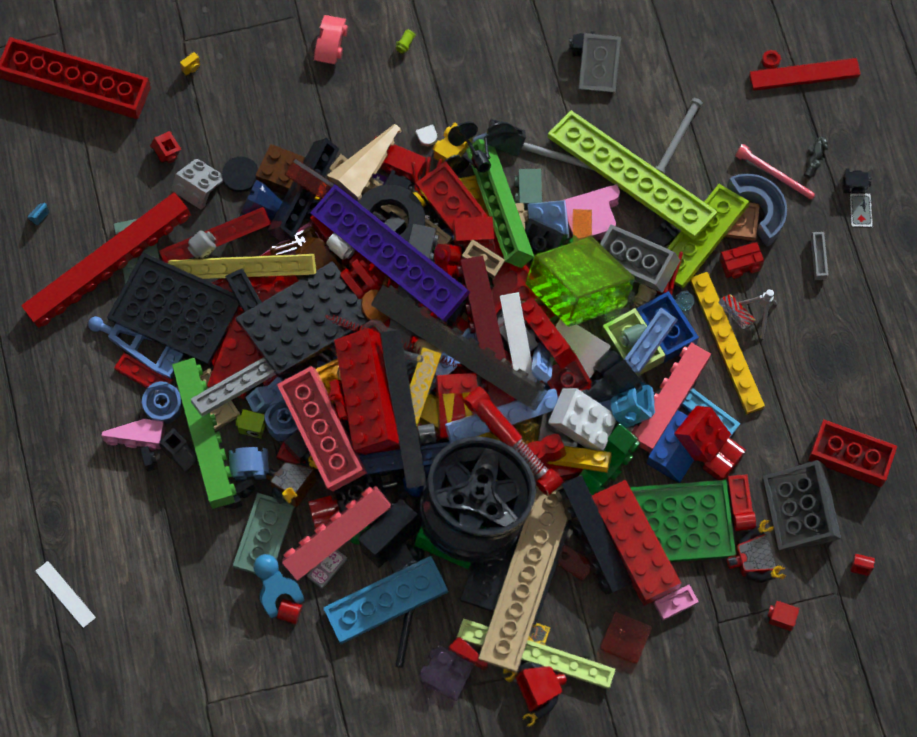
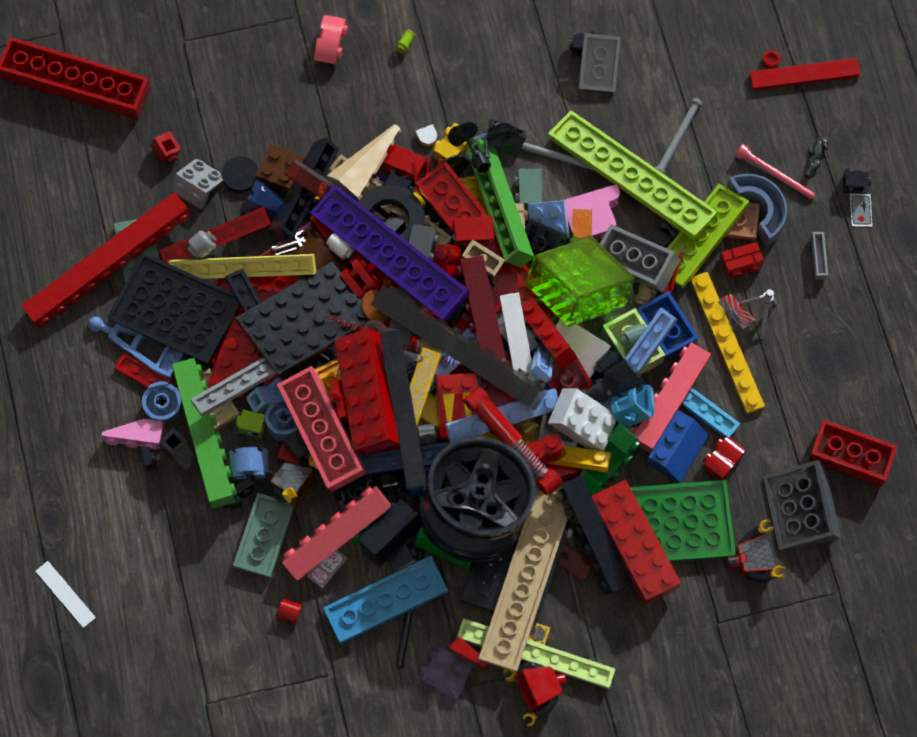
(39, 213): dark azure slope -> none
(190, 64): yellow plate -> none
(274, 584): dark azure piece -> none
(322, 510): red brick -> none
(626, 637): clear red plate -> none
(676, 602): bright pink plate -> none
(685, 300): clear light blue plate -> none
(702, 433): red brick -> none
(741, 504): red plate -> none
(783, 615): red brick -> none
(862, 564): red brick -> none

